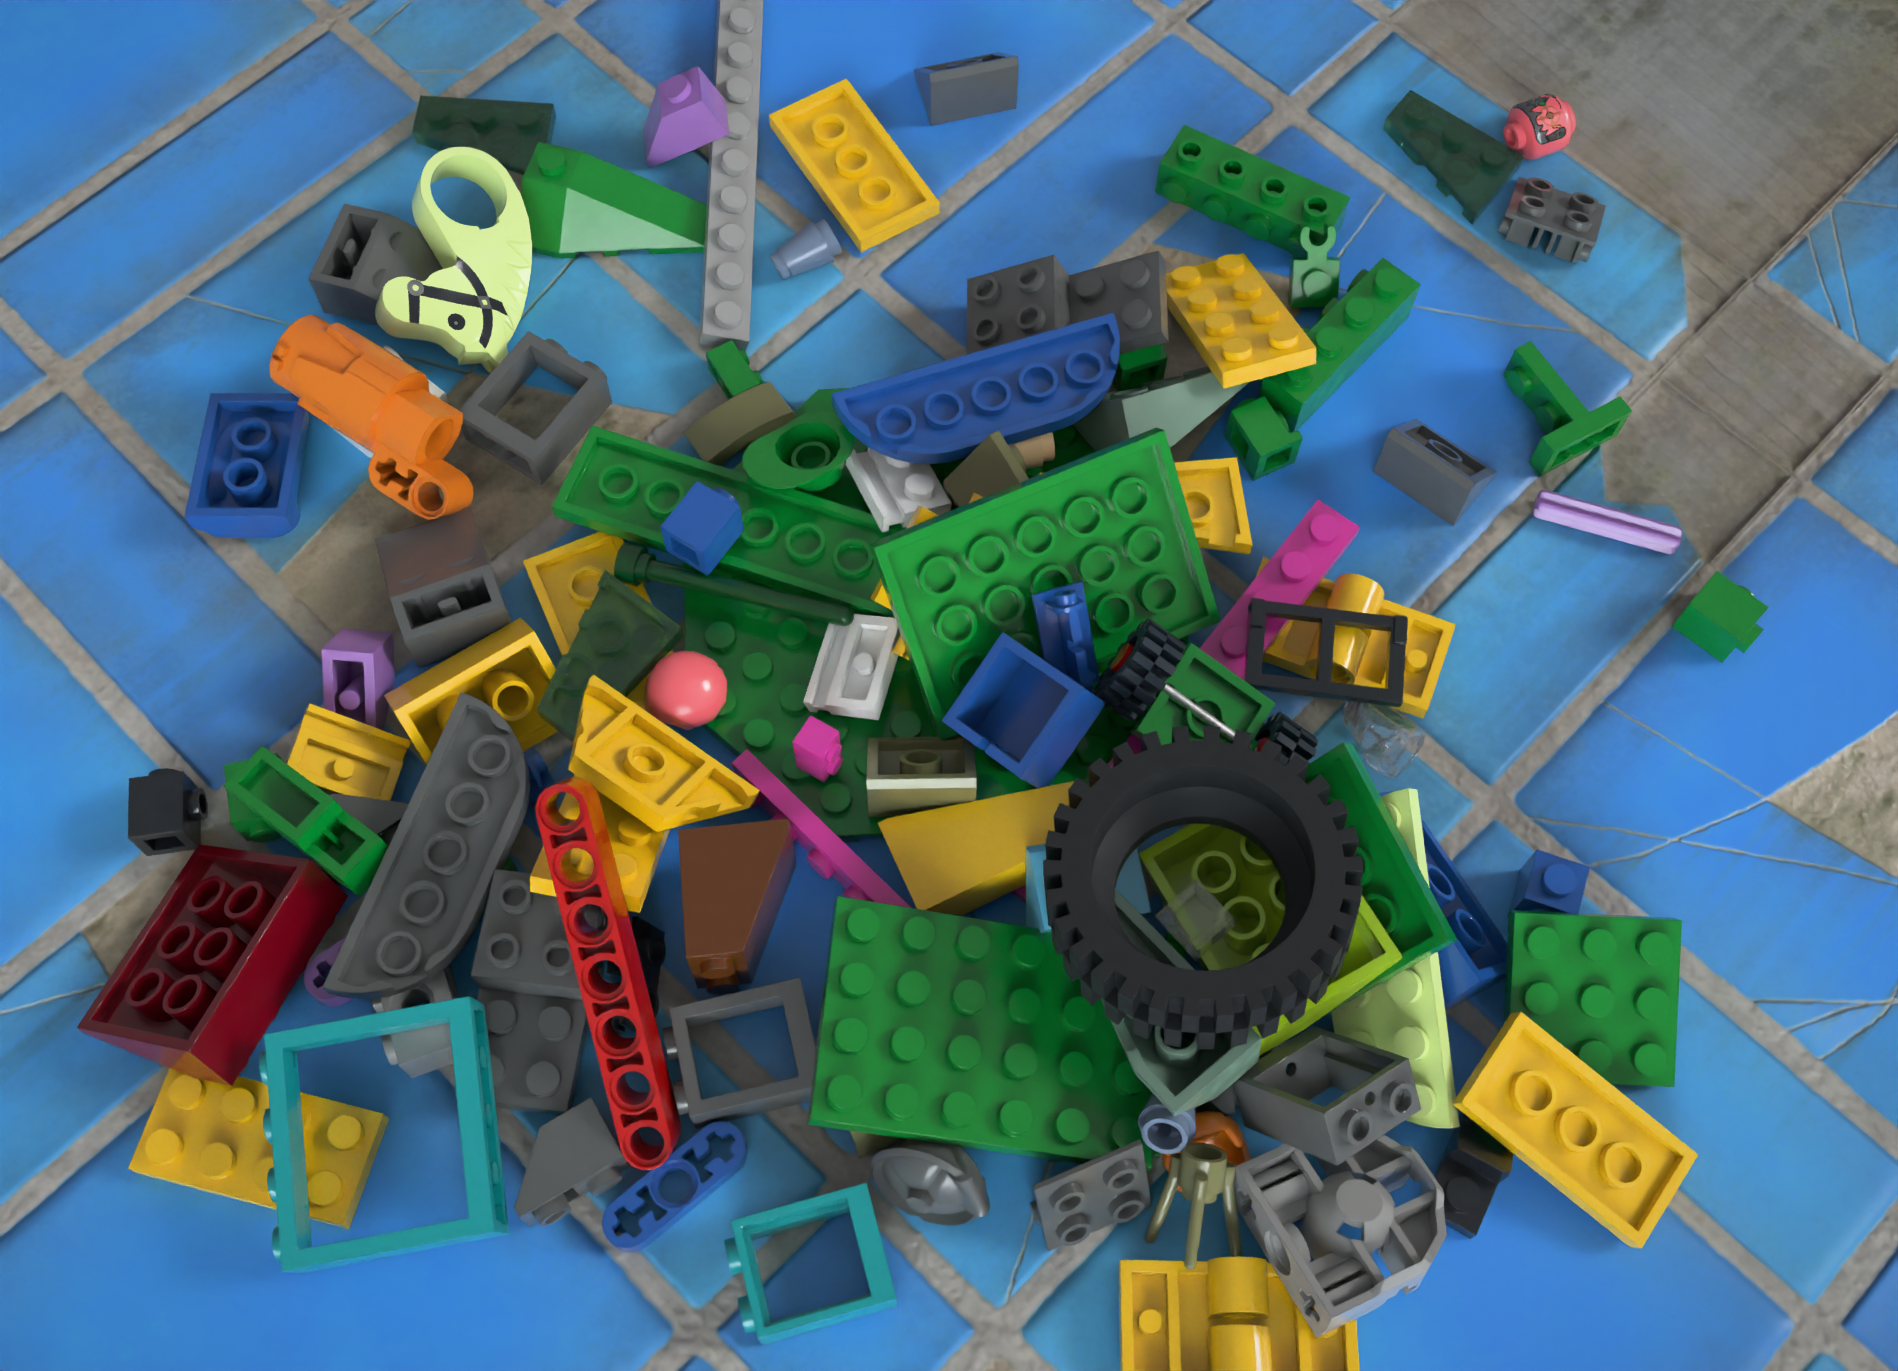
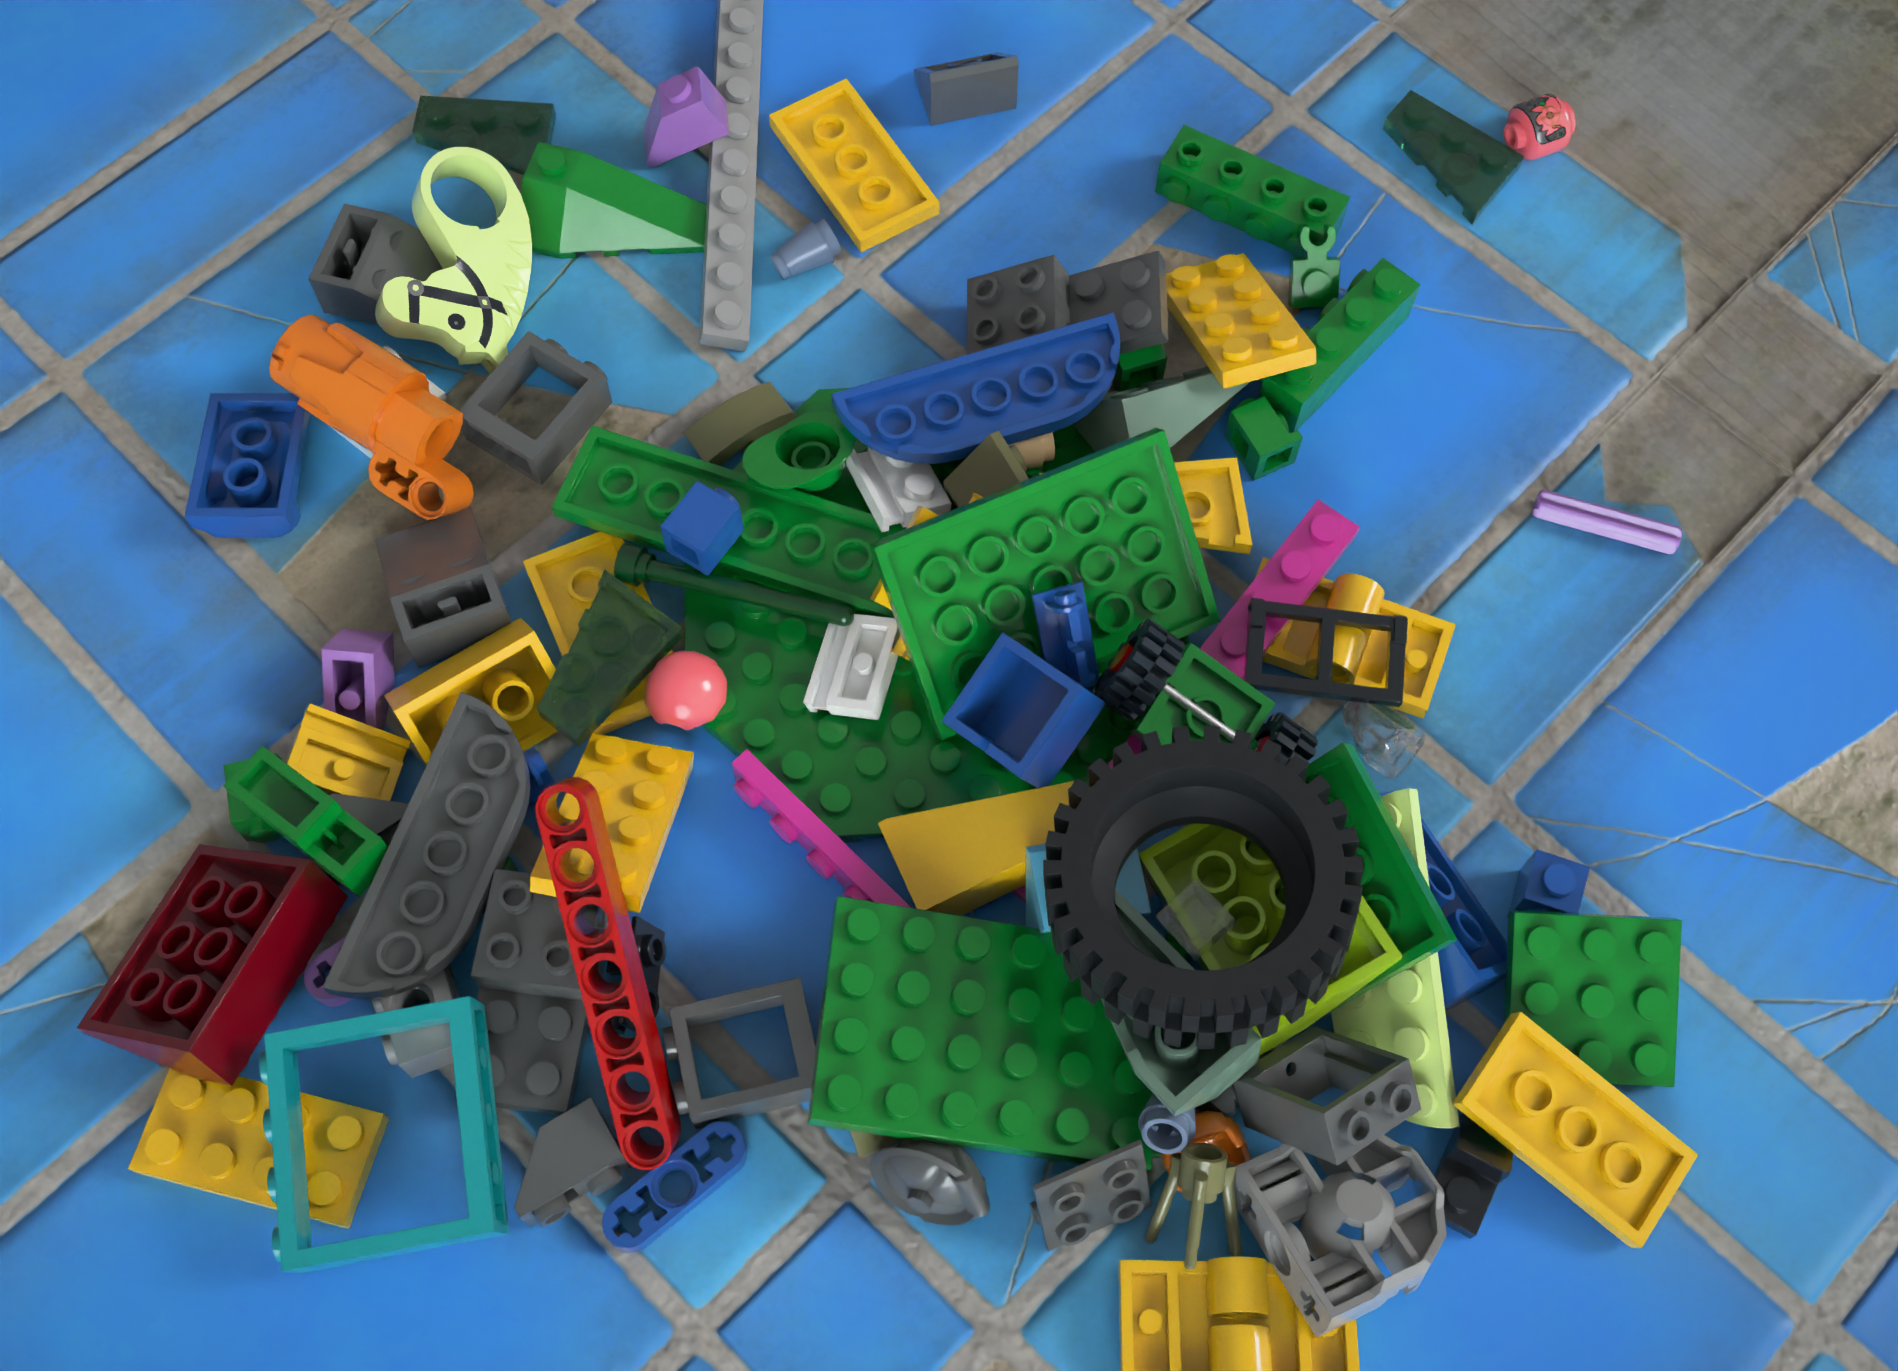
(165, 812): black brick -> none
(649, 764): yellow wing -> none
(732, 369): green piece -> none
(732, 897): reddish brown slope -> none
(743, 1259): teal window -> none
(818, 749): dark pink piece -> none
(919, 774): olive slope -> none
(1432, 470): dark grey slope -> none
(1539, 205): dark grey hinge -> none
(1559, 411): green bracket -> none
(1722, 617): green brick -> none

